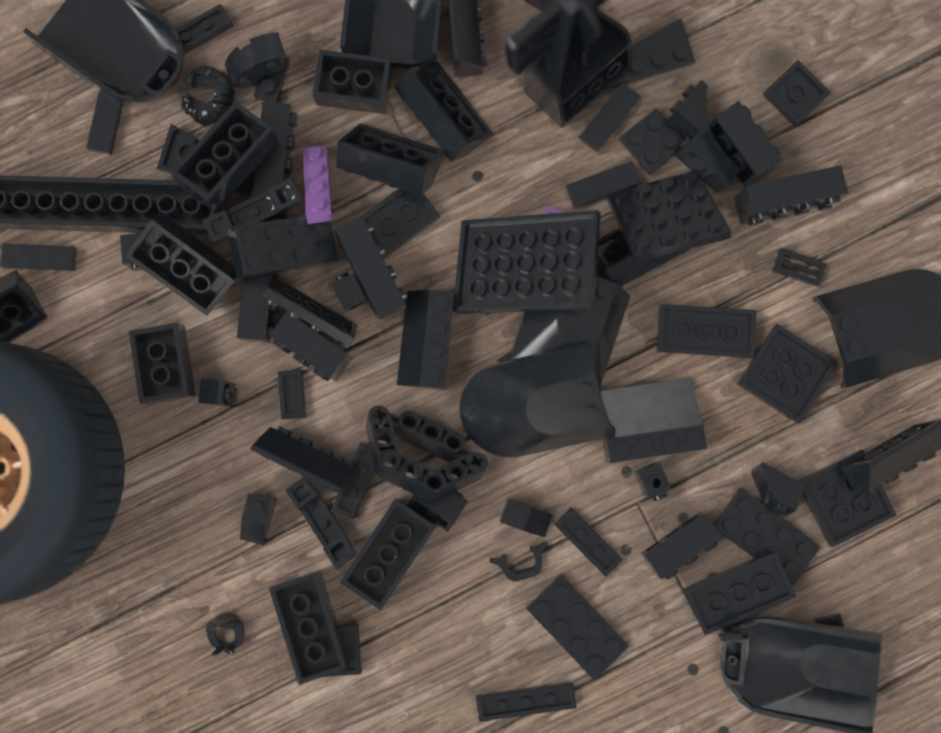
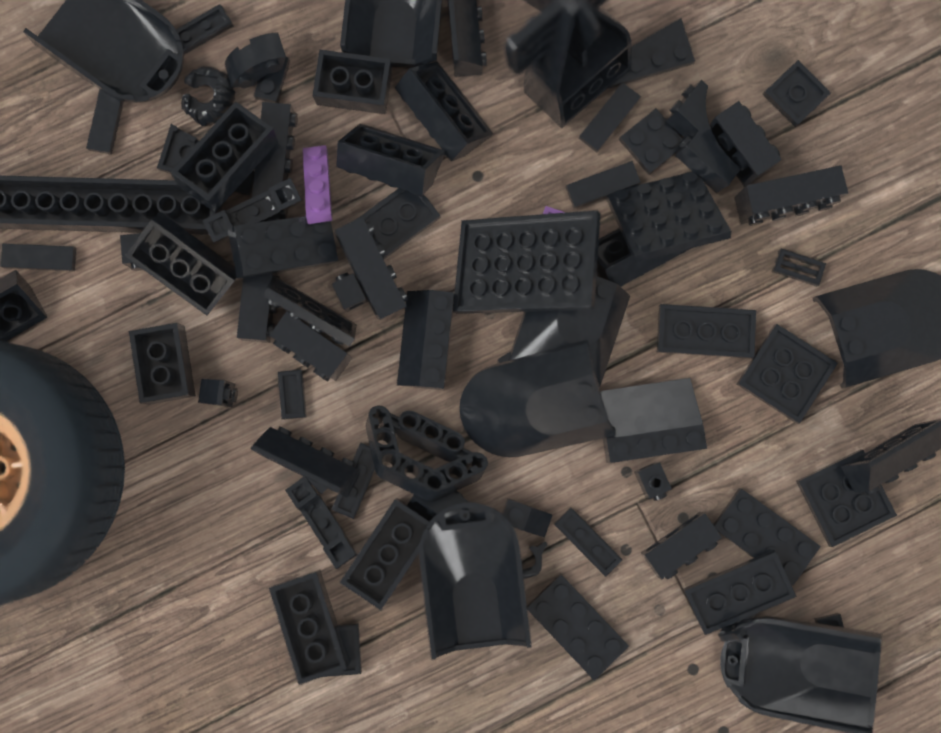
(226, 621): black piece -> none
(257, 517): black slope -> none
(472, 580): none -> black windscreen
(526, 701): black tile -> none
(777, 489): black slope -> none

